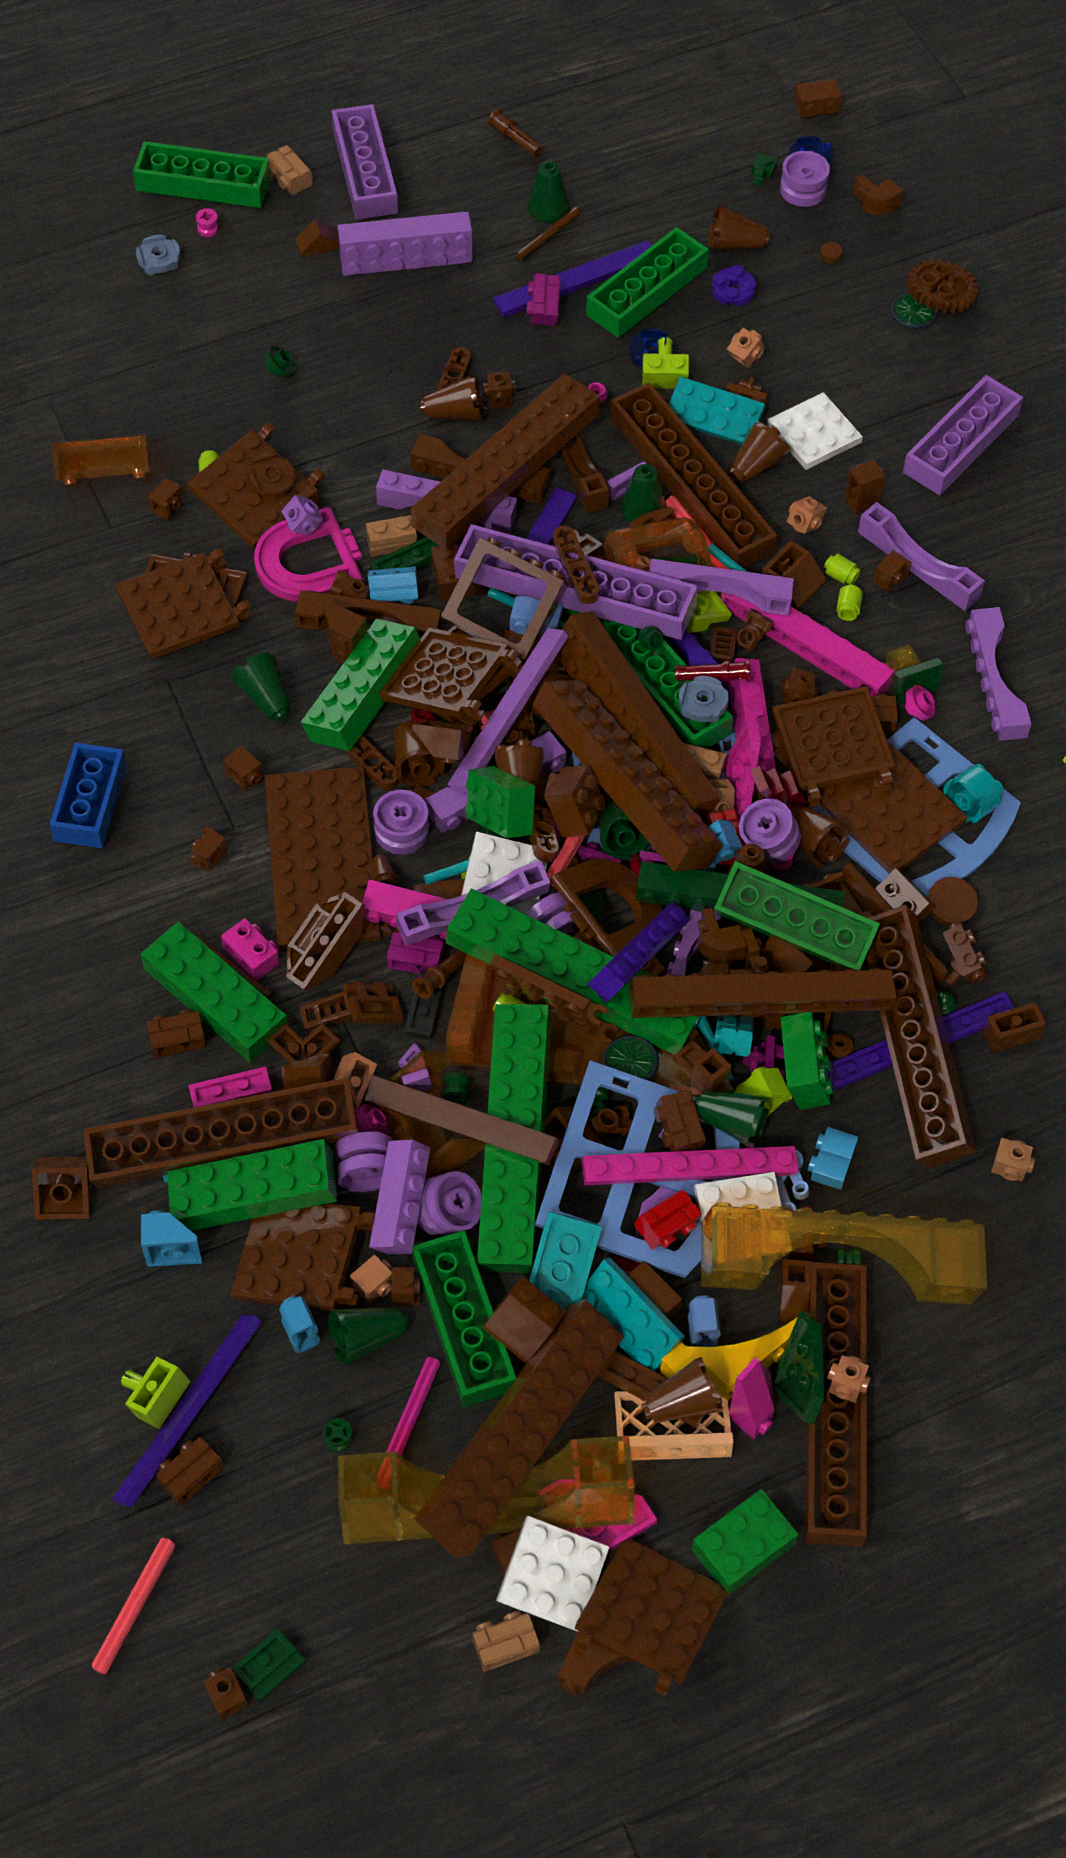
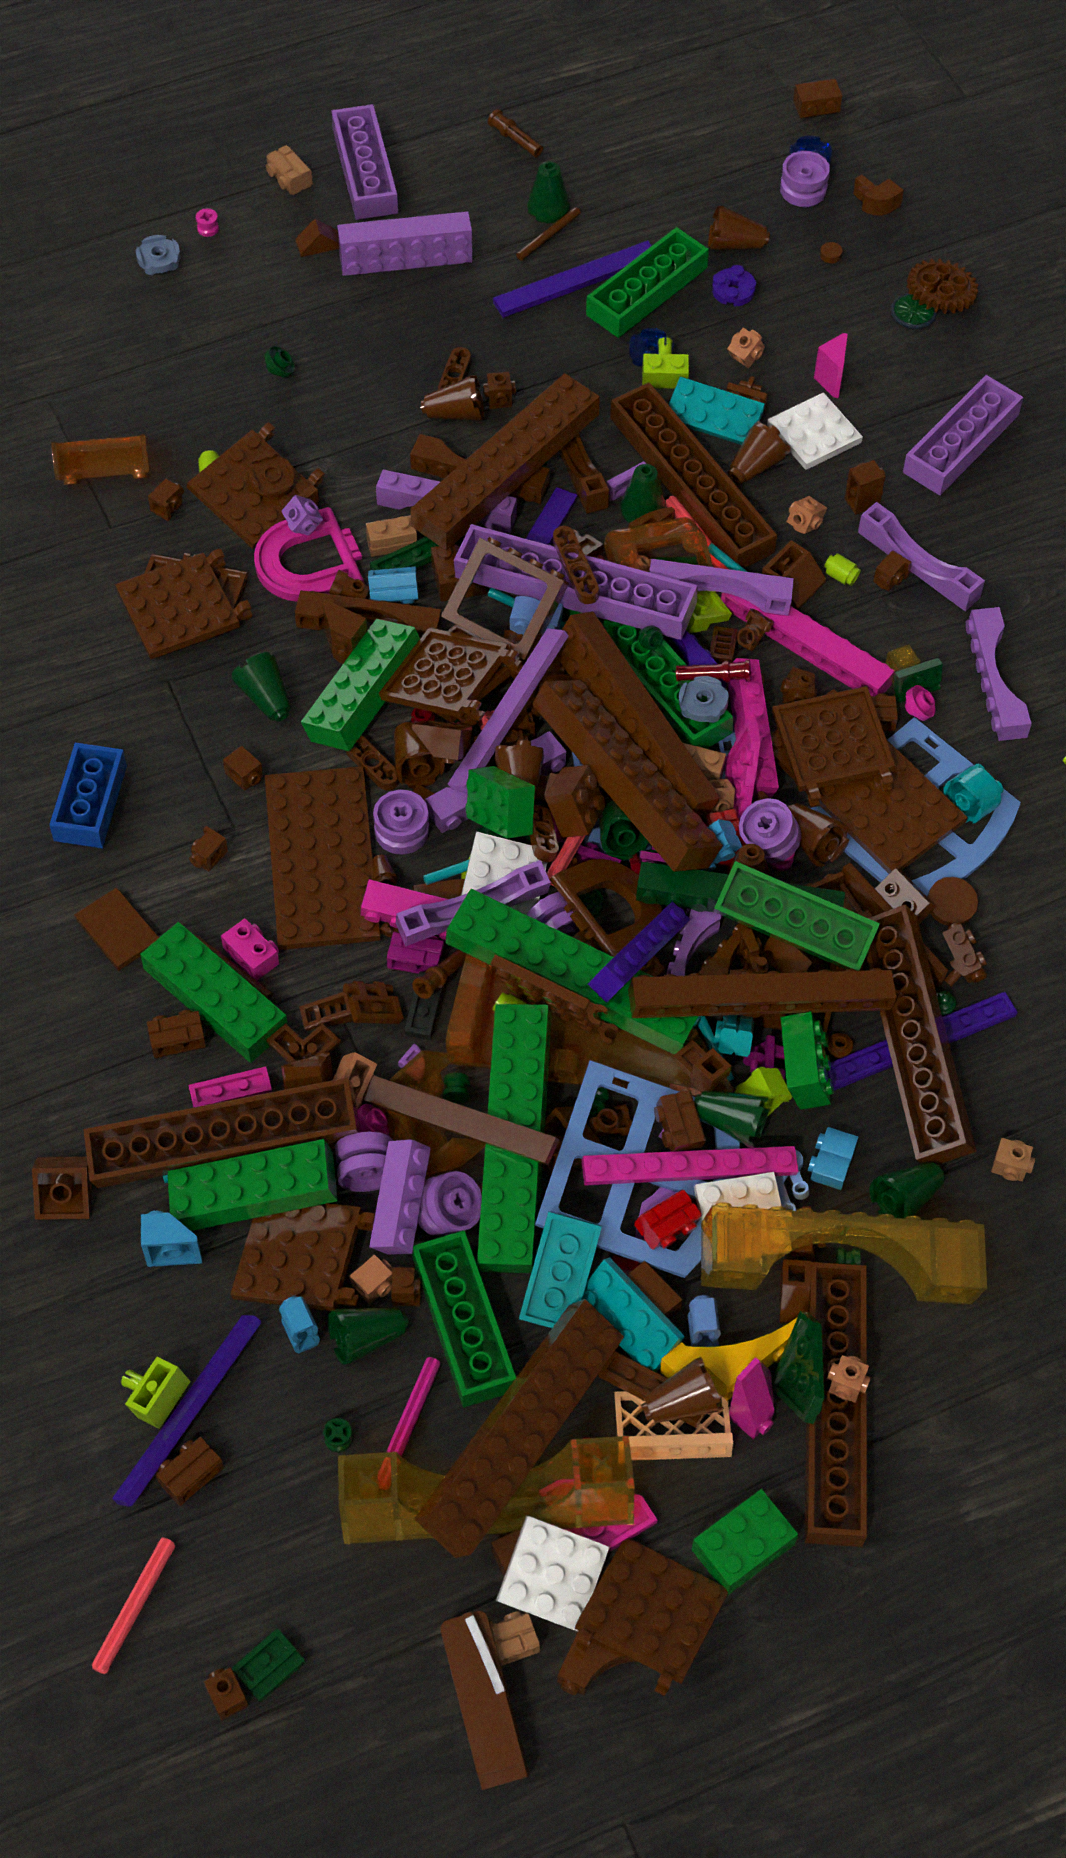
(116, 928): none -> reddish brown tile
(202, 174): green brick -> none
(324, 940): reddish brown wedge -> none
(418, 1080): medium lavender tile -> none
(484, 1699): none -> reddish brown piece
(524, 1319): reddish brown slope -> none
(544, 299): magenta brick -> none
(600, 390): dark pink plate -> none
(631, 1056): dark green wheel -> none
(718, 944): reddish brown brick -> none
(763, 167): dark green plate -> none
(779, 786): dark red slope -> none
(830, 364): none -> dark pink slope
(849, 602): lime brick -> none
(906, 1190): none -> dark green cone
(1014, 1027): reddish brown brick -> none

